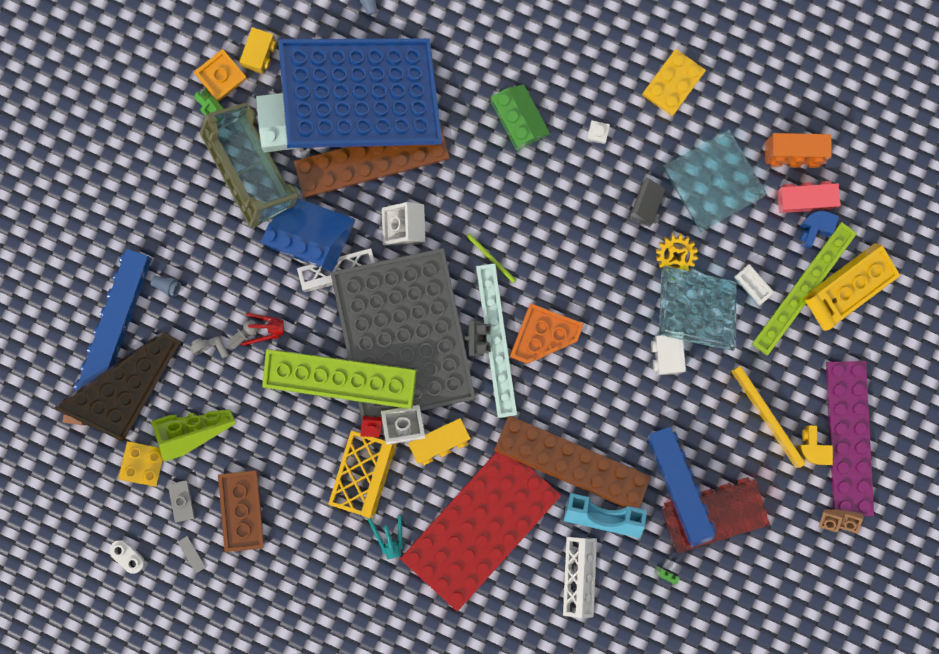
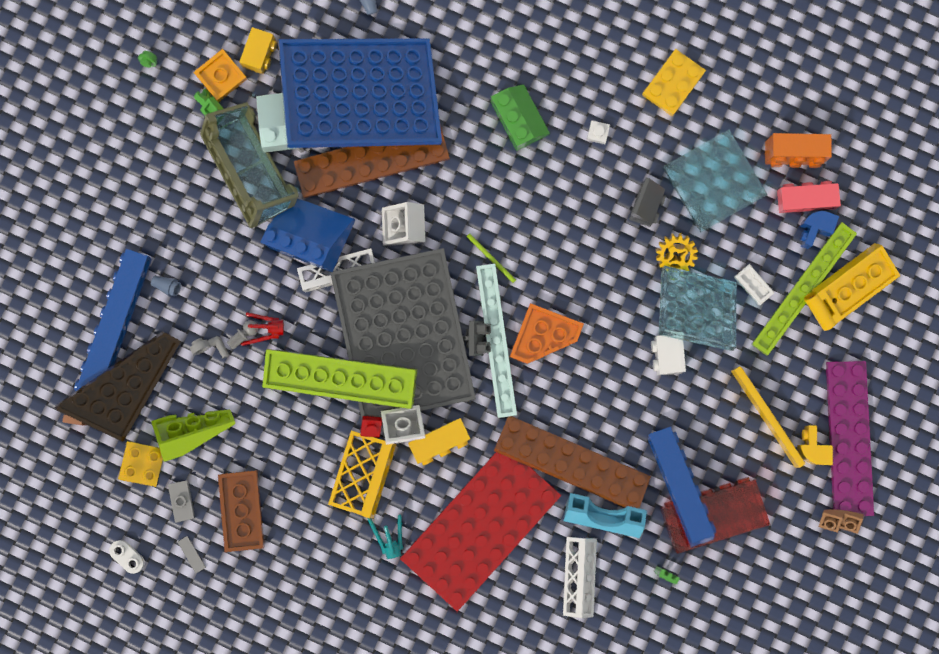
(147, 59): none -> bright green plate

